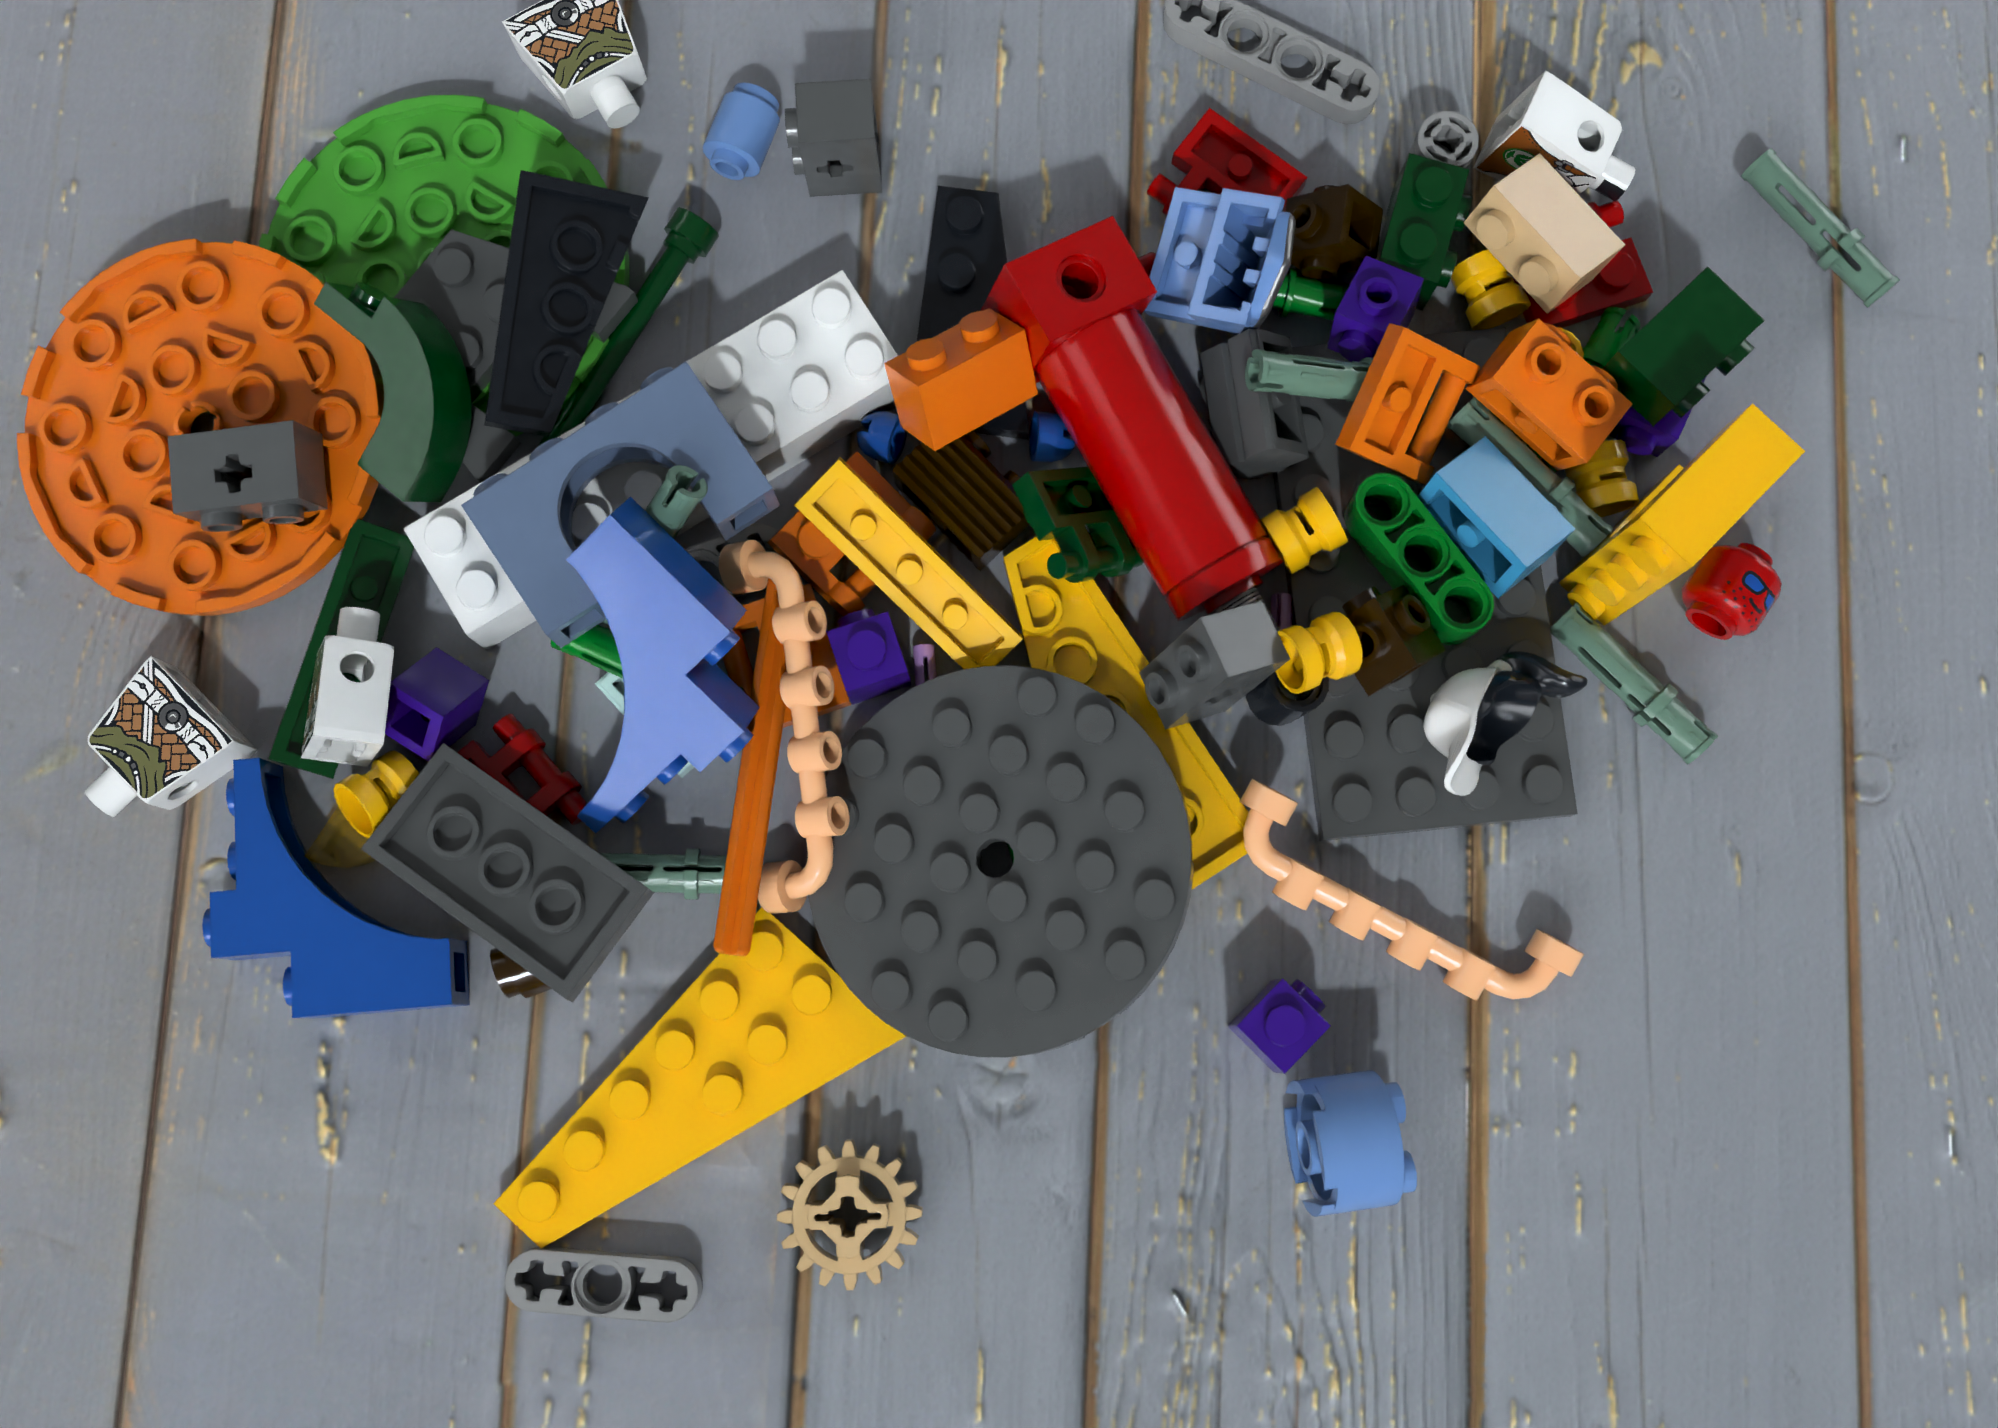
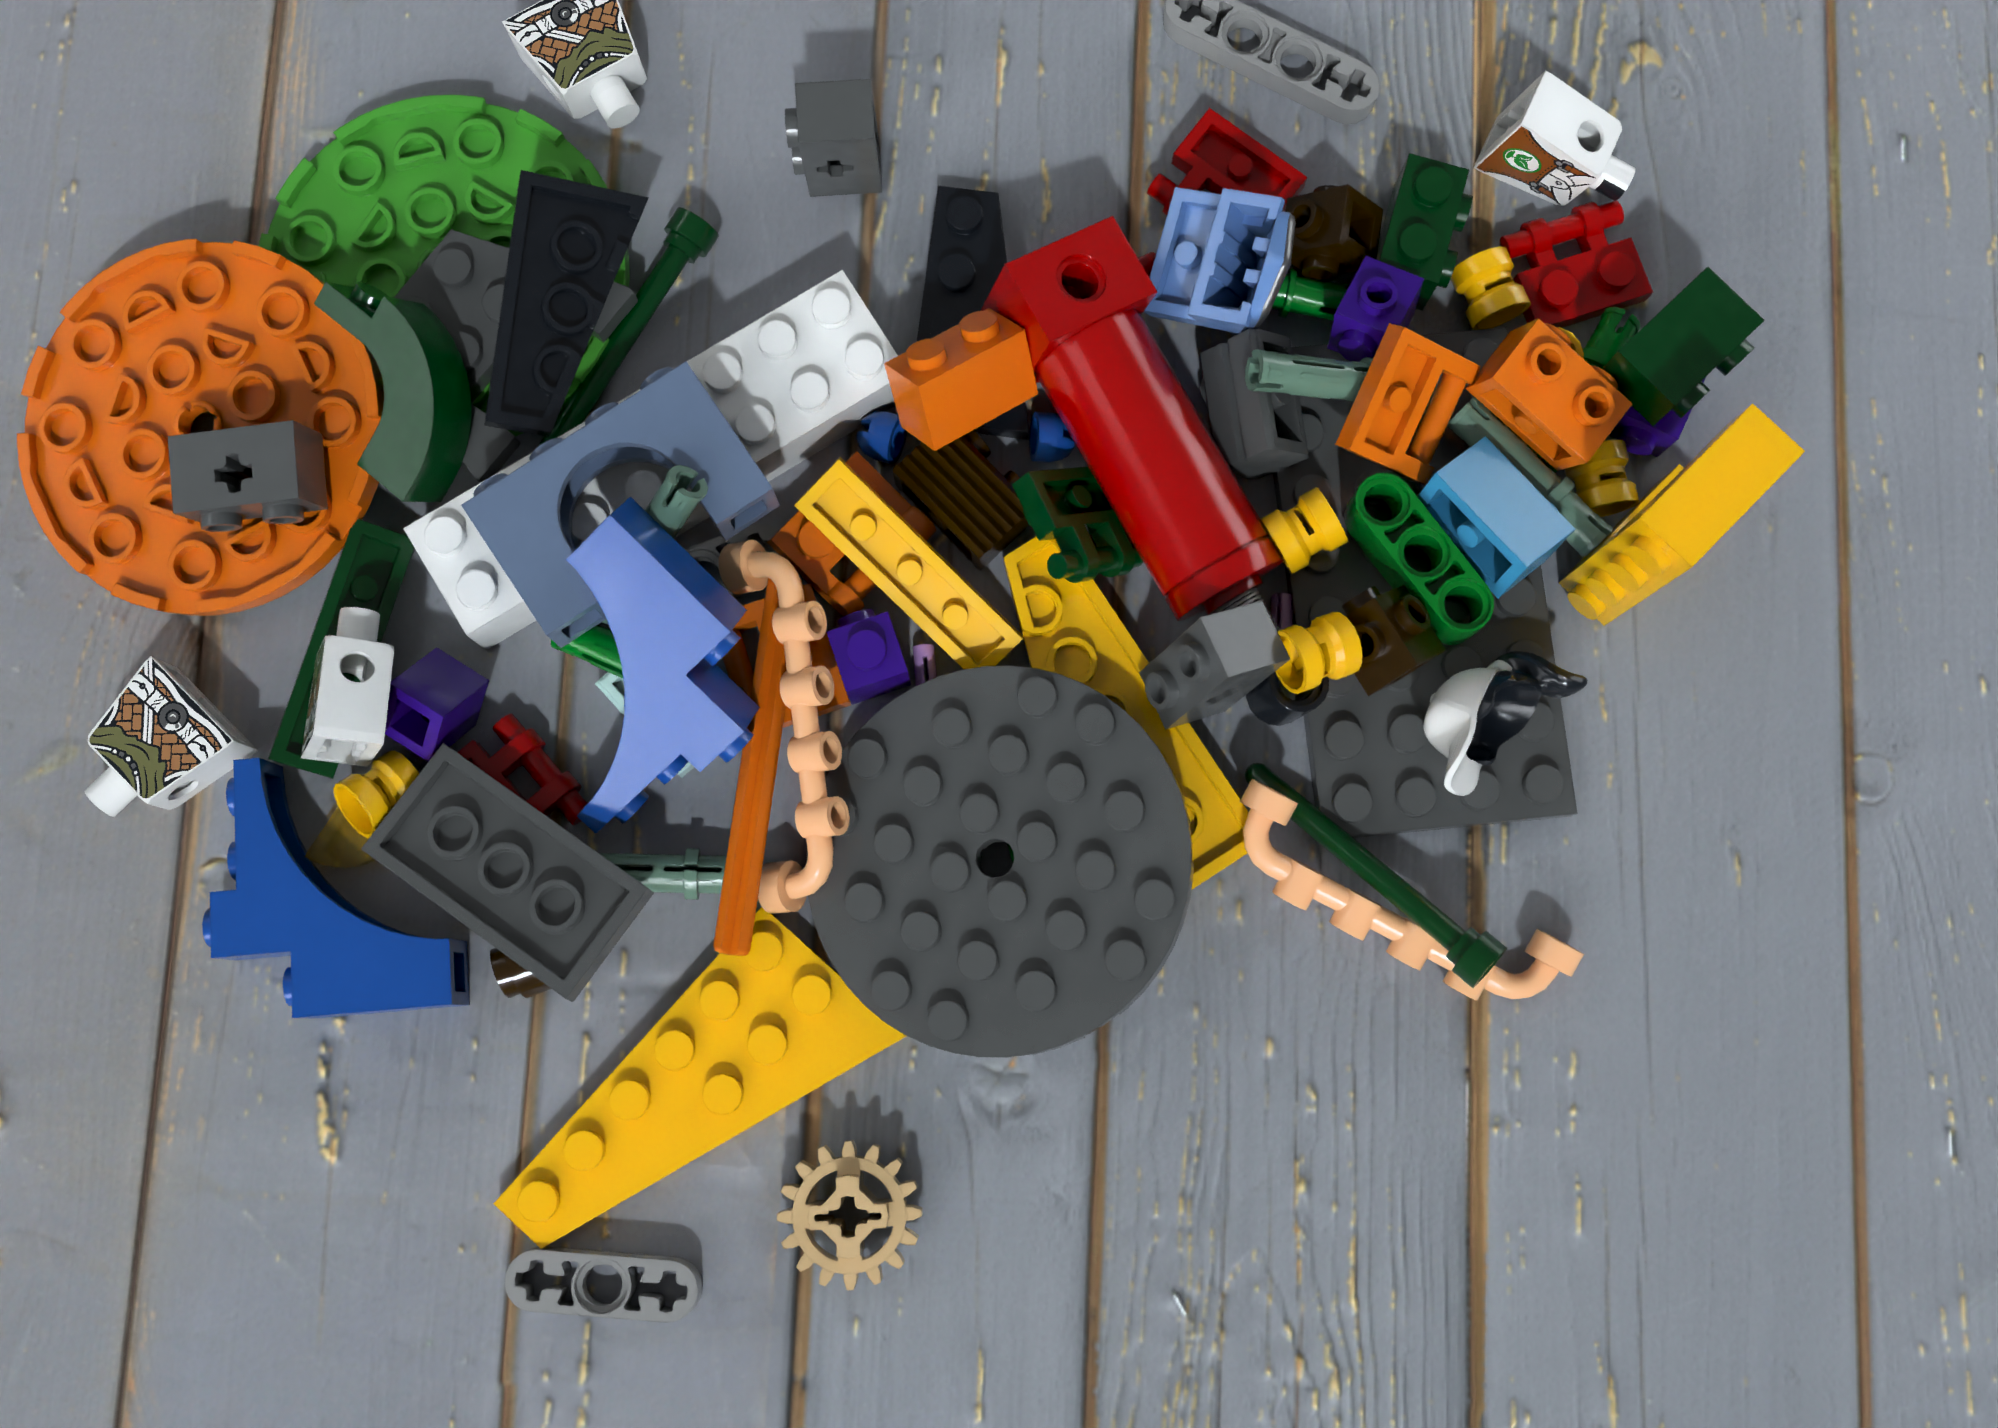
(742, 131): medium blue brick -> none
(1281, 1023): dark purple brick -> none
(1348, 1142): medium blue brick -> none
(1447, 129): light grey wheel -> none
(1468, 950): none -> dark green piece
(1543, 233): tan brick -> none
(1631, 682): sand green pin -> none
(1731, 590): red head -> none
(1873, 279): sand green pin -> none

